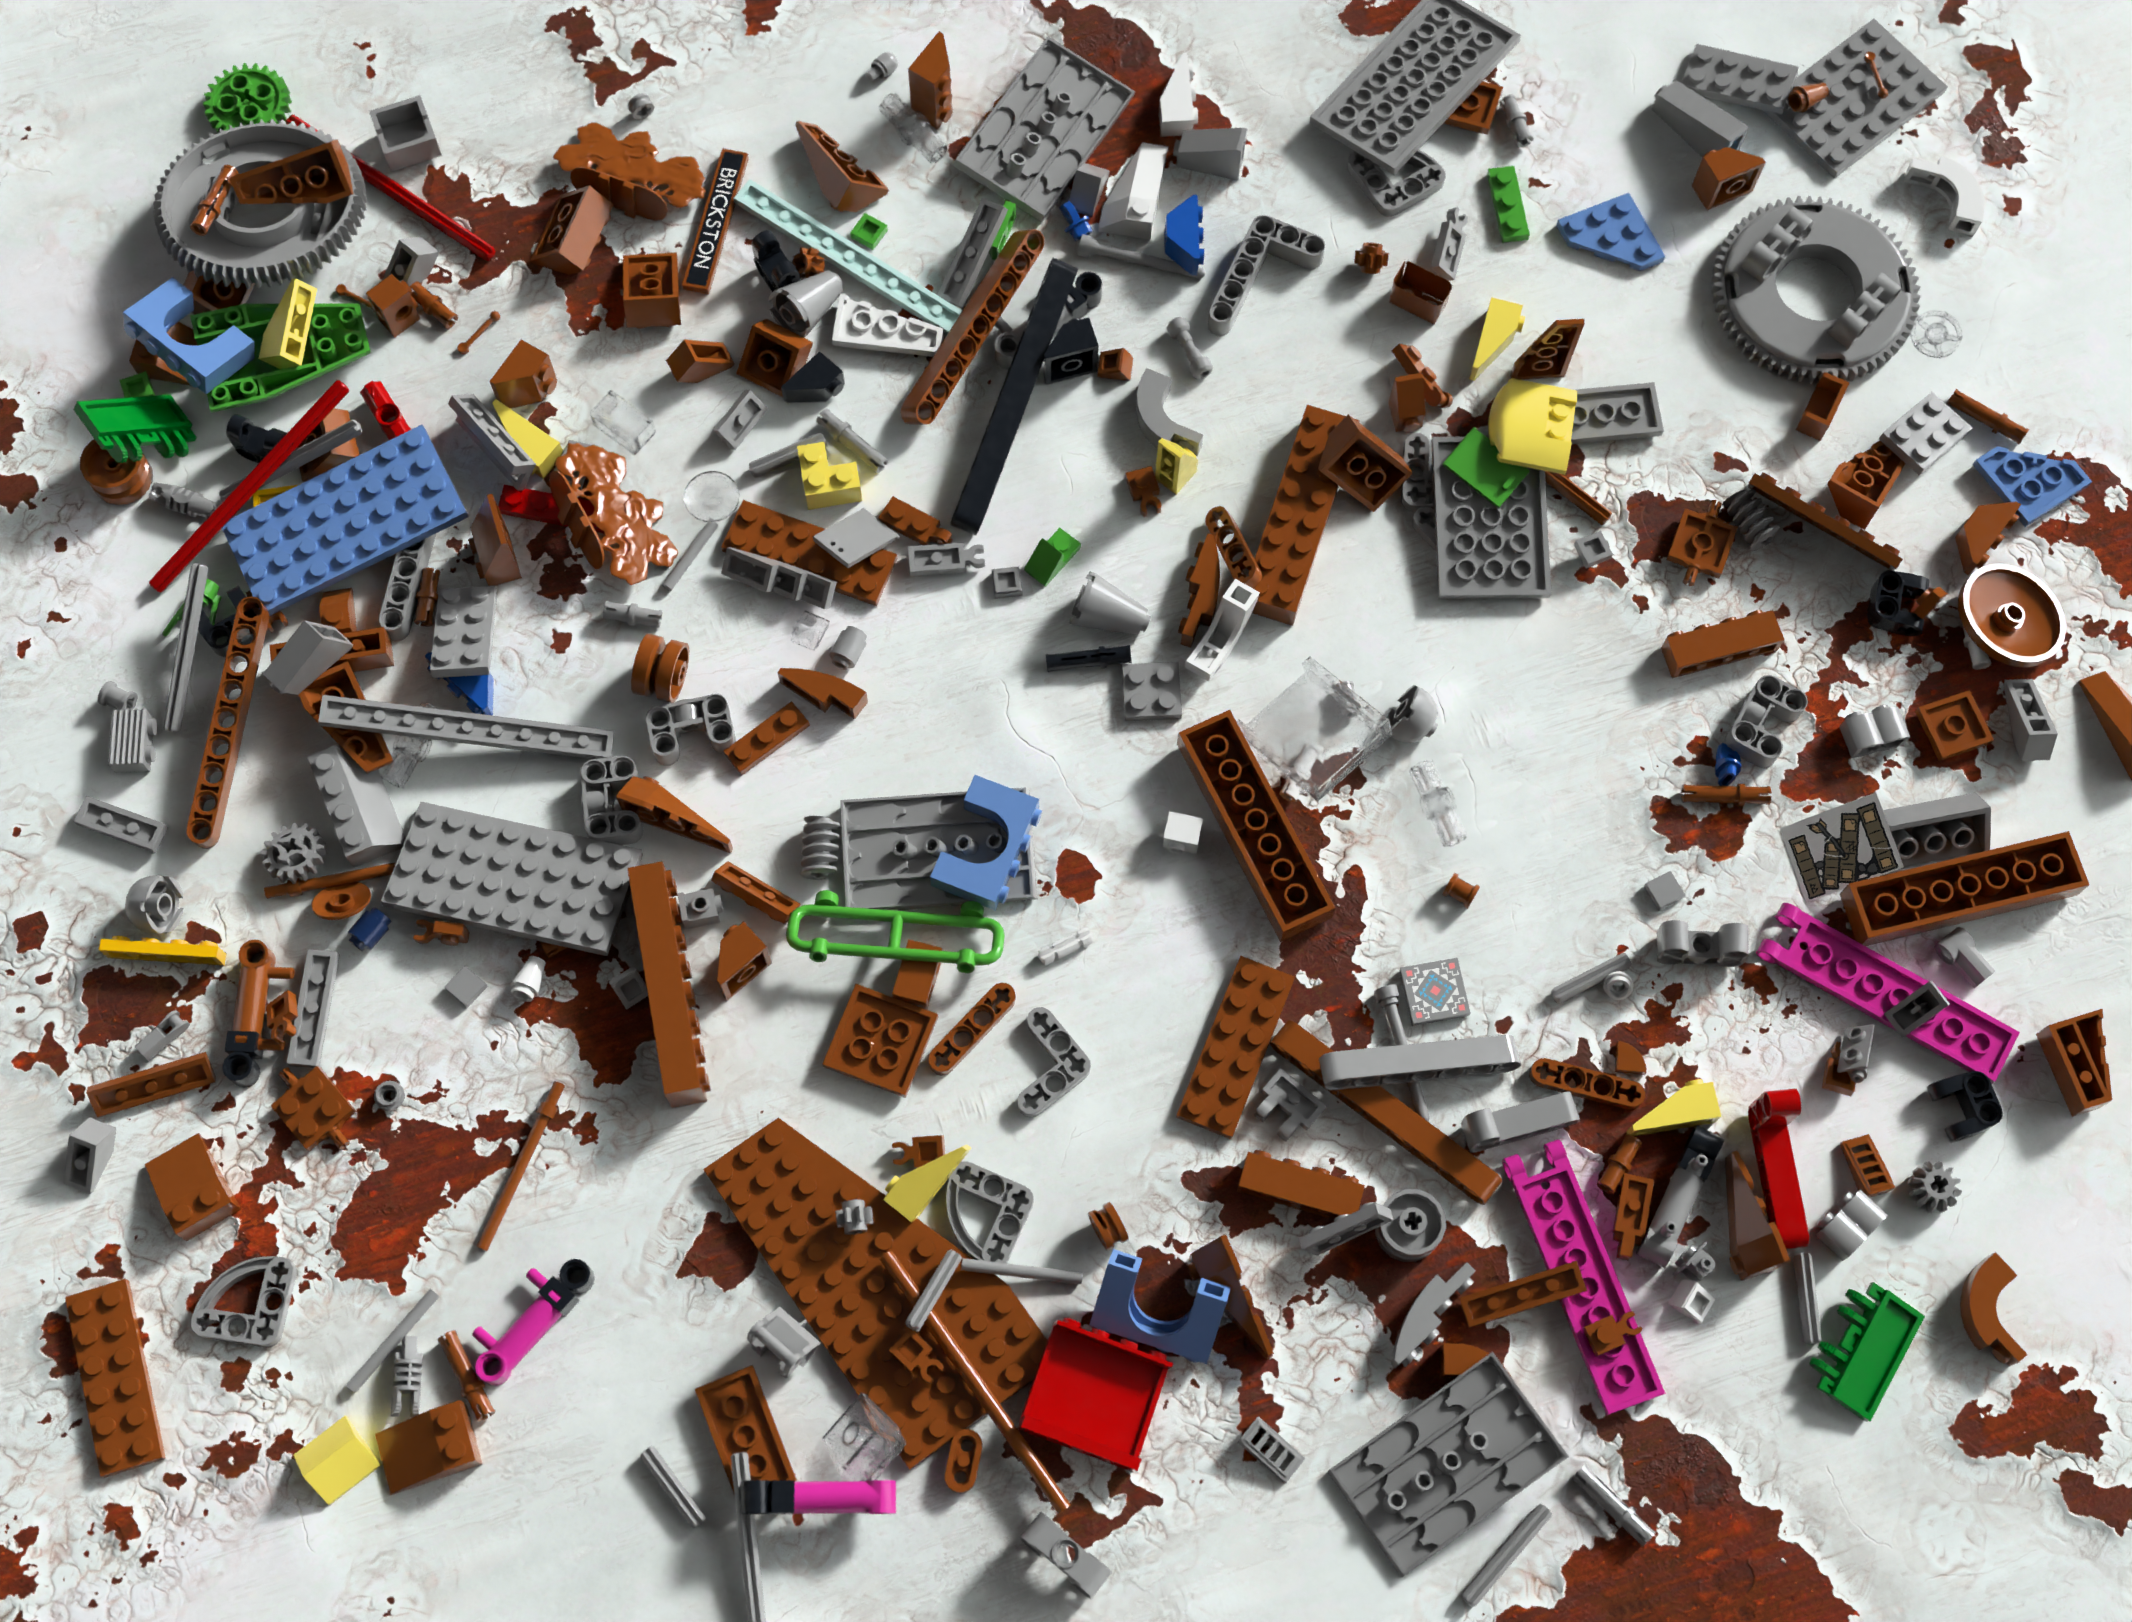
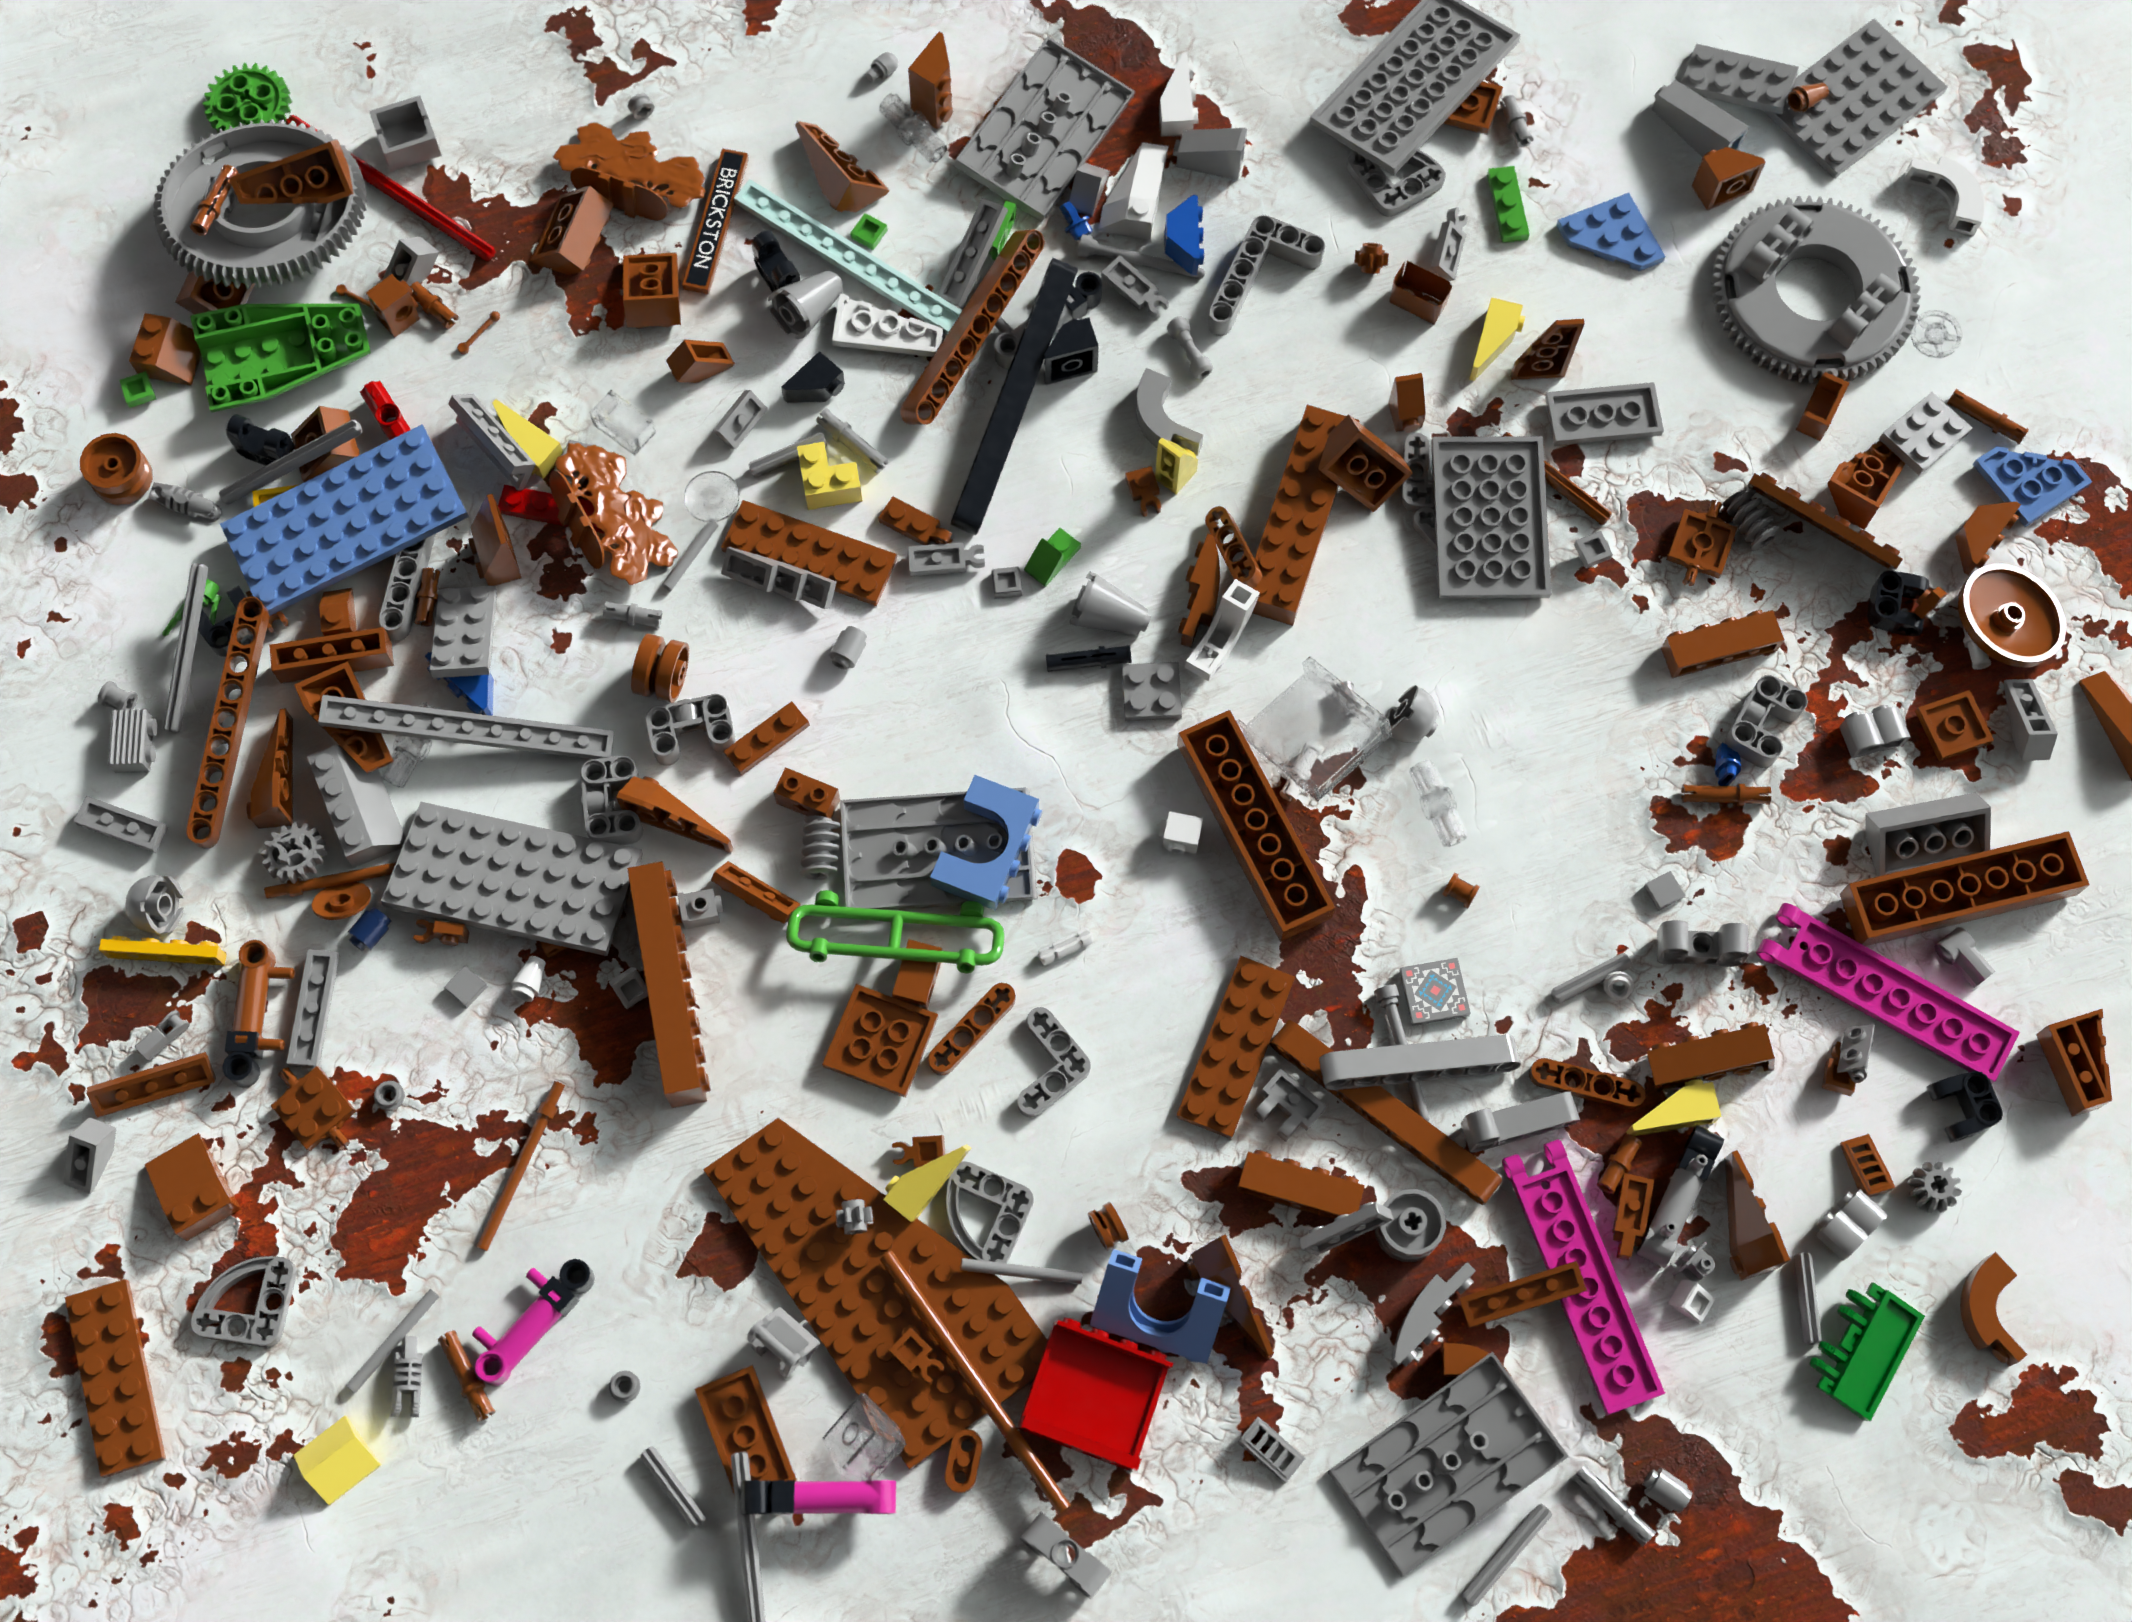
(132, 422): green hinge -> none
(201, 365): medium blue arch -> none
(249, 486): red axle -> none
(273, 786): none -> dark orange wedge
(280, 1016): dark orange plate -> none
(288, 329): light yellow slope -> none
(306, 657): light grey slope -> none
(428, 1447): dark orange slope -> none
(524, 377): dark orange slope -> none
(615, 1382): none -> light grey plate
(740, 959): dark orange slope -> none
(773, 355): dark orange slope -> none
(806, 794): none -> dark orange brick
(808, 262): dark orange gear -> none
(809, 630): clear slope -> none
(824, 690): dark orange slope -> none
(855, 537): light grey container -> none
(933, 1290): light grey axle -> none
(1115, 364): dark orange slope -> none
(1133, 286): none -> light grey plate
(1410, 360): dark orange plate -> none
(1479, 468): bright green container -> none
(1533, 425): light yellow slope -> none
(1607, 1334): dark orange plate -> none
(1629, 1059): dark orange tile -> none
(1667, 1490): none -> light grey brick
(1711, 1056): none -> dark orange wedge
(1776, 1165): red beam -> none
(1841, 847): sticker -> none
(1869, 58): dark orange hinge -> none
(1917, 1009): light grey slope -> none

